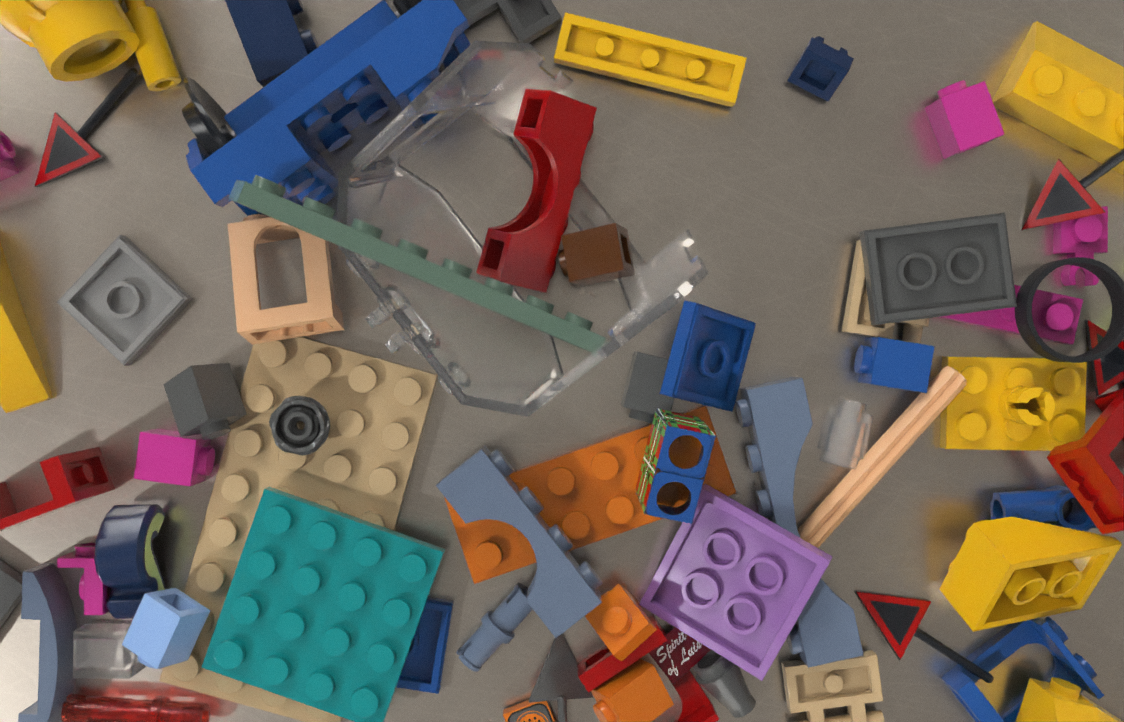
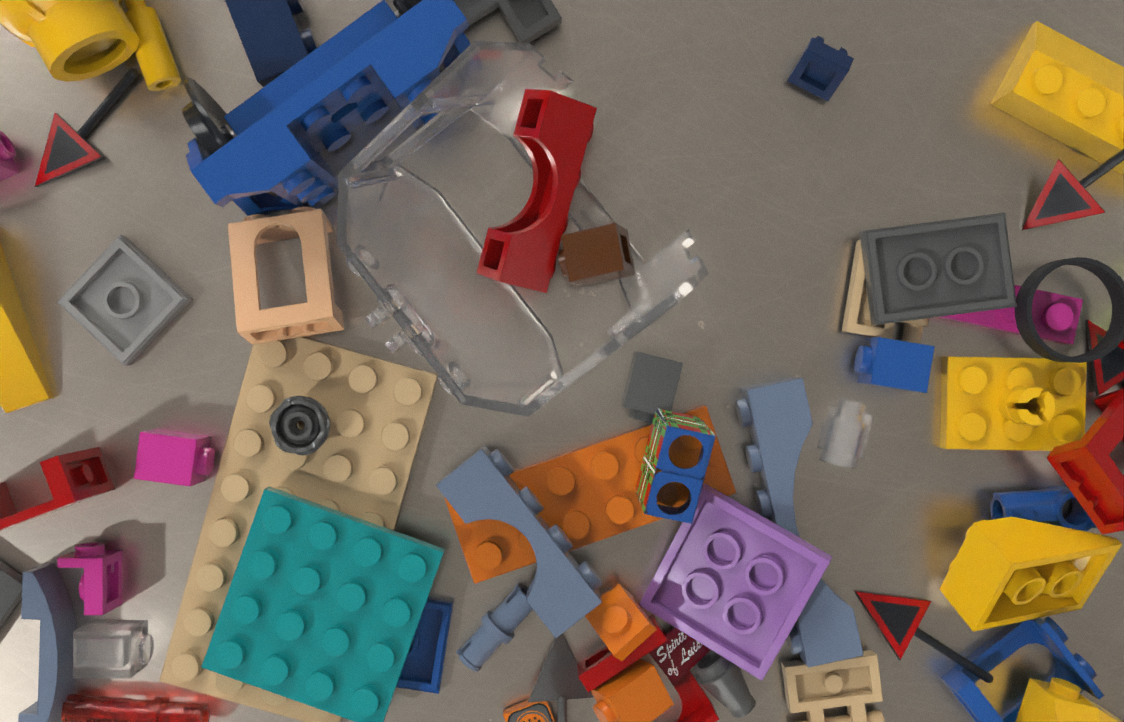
(126, 556): dark blue animal -> none
(165, 628): light blue brick -> none
(205, 400): dark grey brick -> none
(410, 258): sand green plate -> none
(649, 60): yellow plate -> none
(707, 356): blue tile -> none
(882, 456): light nougat axle -> none
(963, 118): dark pink brick -> none
(1081, 239): dark pink plate -> none

